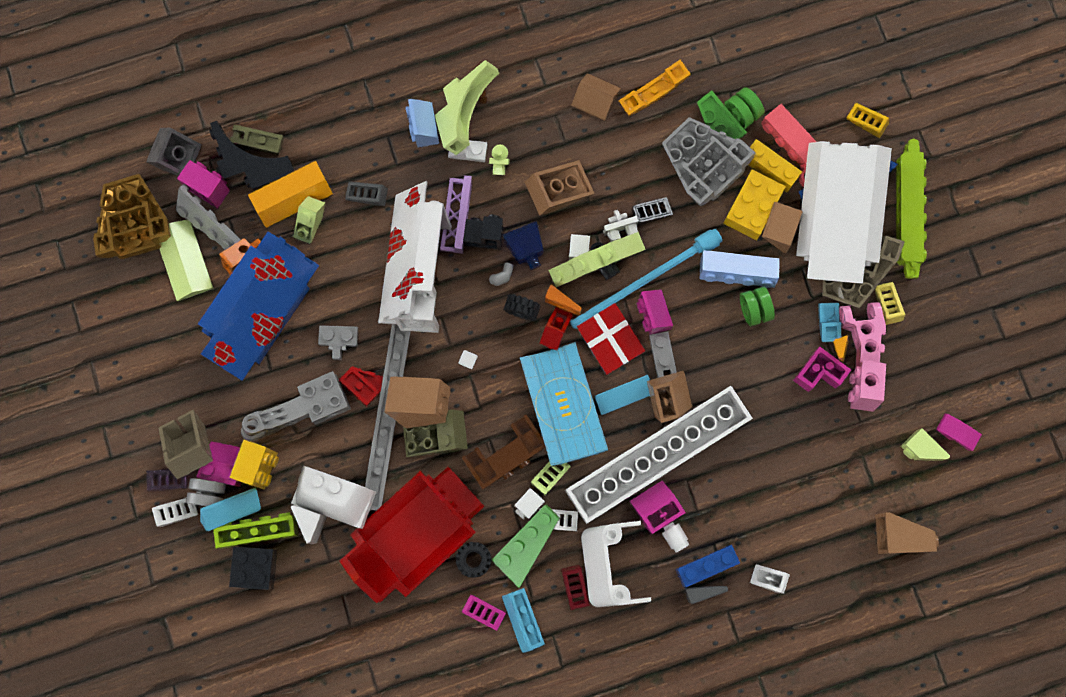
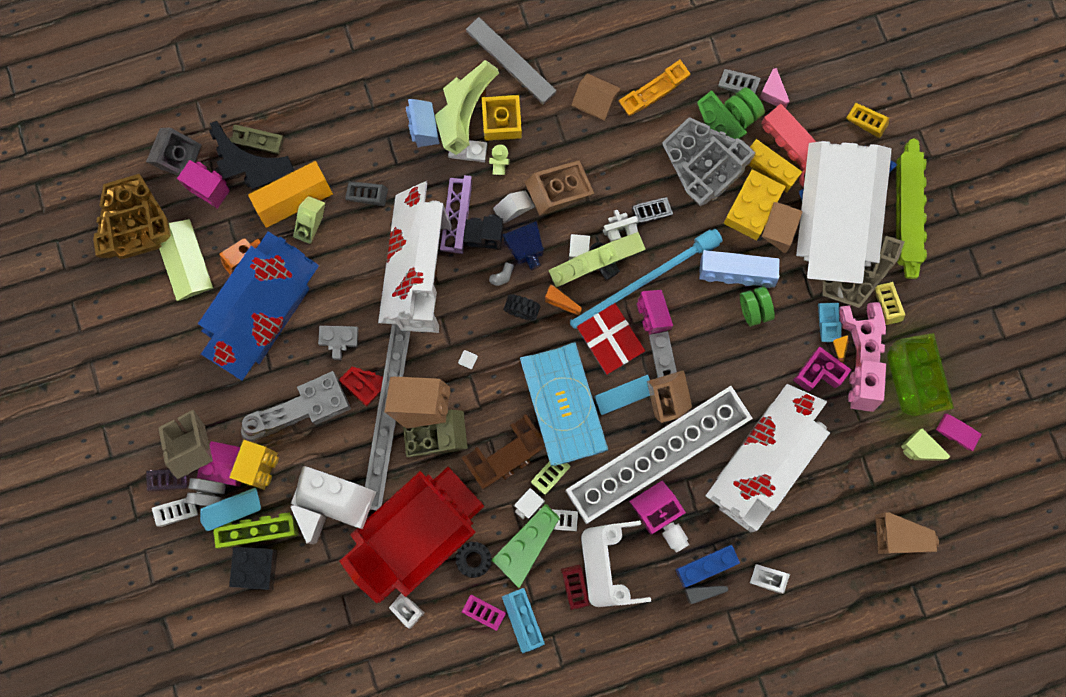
(206, 221): light grey wing -> none
(406, 611): none -> white slope
(501, 117): none -> yellow brick
(511, 60): none -> light grey tile
(513, 206): none -> white slope
(556, 328): red slope -> none
(748, 79): none -> light grey slope
(770, 458): none -> white panel
(774, 90): none -> bright pink slope
(919, 375): none -> clear neon green windscreen

